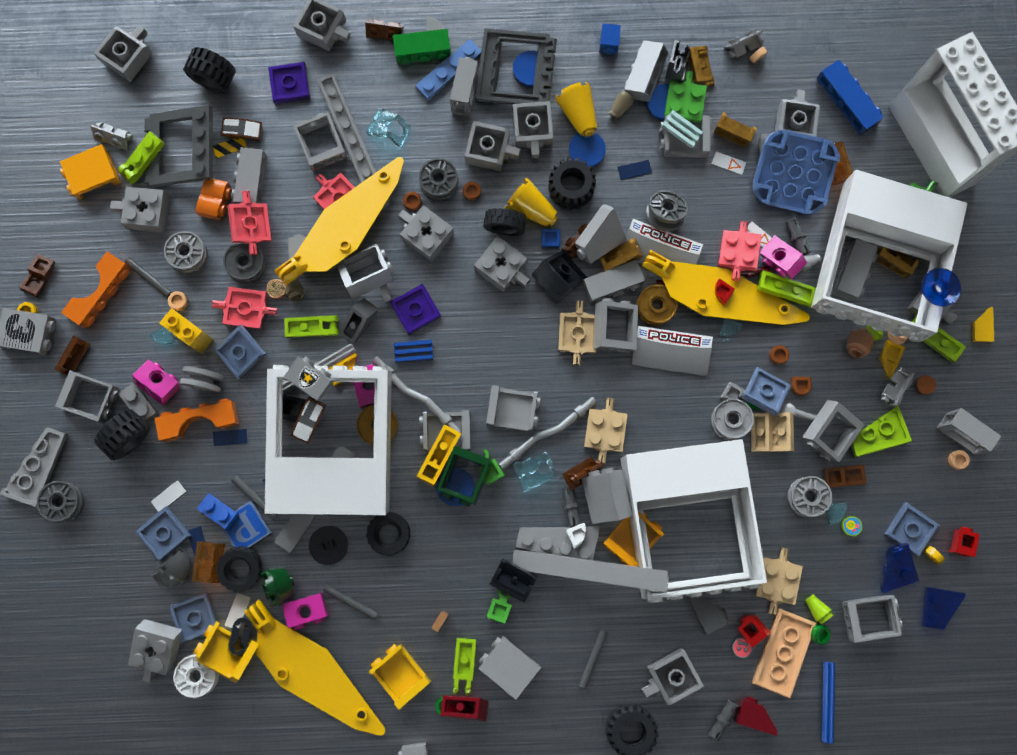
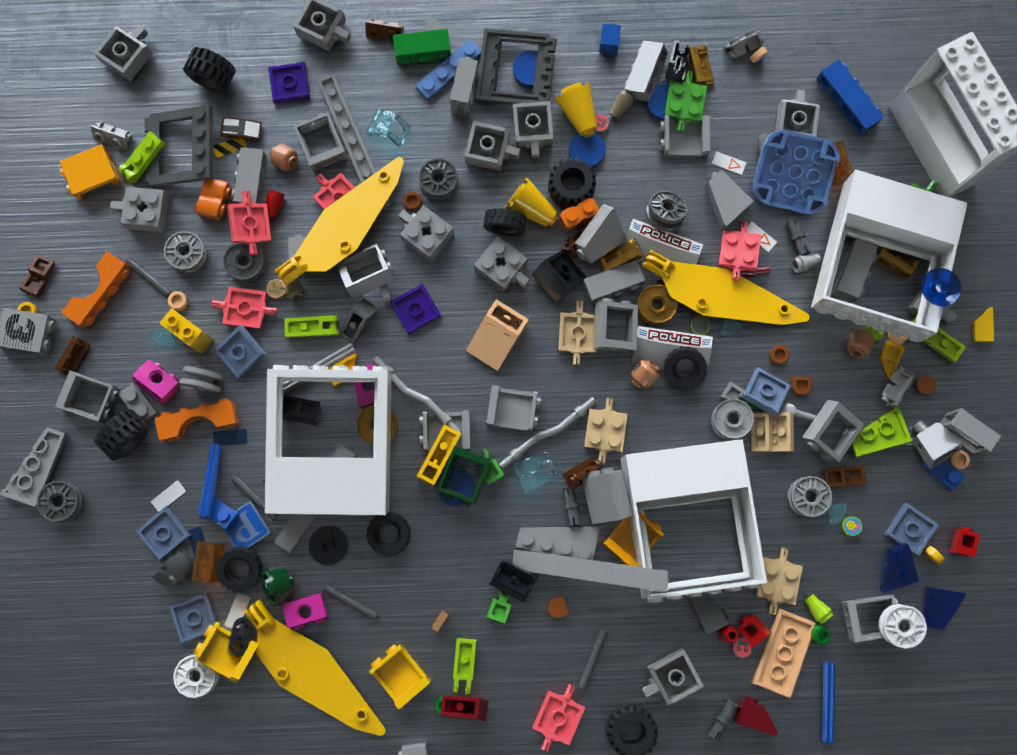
(154, 648): light grey hinge -> none
(210, 481): none -> blue axle
(274, 202): none -> red cone
(283, 157): none -> nougat head
(308, 420): slope -> none
(309, 378): light grey brick -> none
(418, 350): blue tile -> none
(471, 191): dark orange tile -> none
(497, 335): none -> light nougat slope
(508, 667): light grey panel -> none
(550, 238): blue tile -> none
(557, 607): none -> dark orange tile
(558, 717): none -> coral plate
(574, 217): none -> orange brick
(576, 535): white tile -> none
(602, 123): none -> tile
(634, 169): dark blue sticker -> none
(644, 374): none -> nougat head
(682, 121): light aqua tile -> none
(685, 382): none -> black tyre
(700, 325): none -> flat silver tile
(723, 291): red tile -> none
(723, 634): none -> red cone
(726, 198): none -> light grey slope
(734, 131): pearl gold hinge -> none
(777, 249): brick -> none
(786, 288): lime plate -> none
(915, 626): none -> white wheel
(935, 443): none -> light grey torso
(946, 474): none -> blue plate

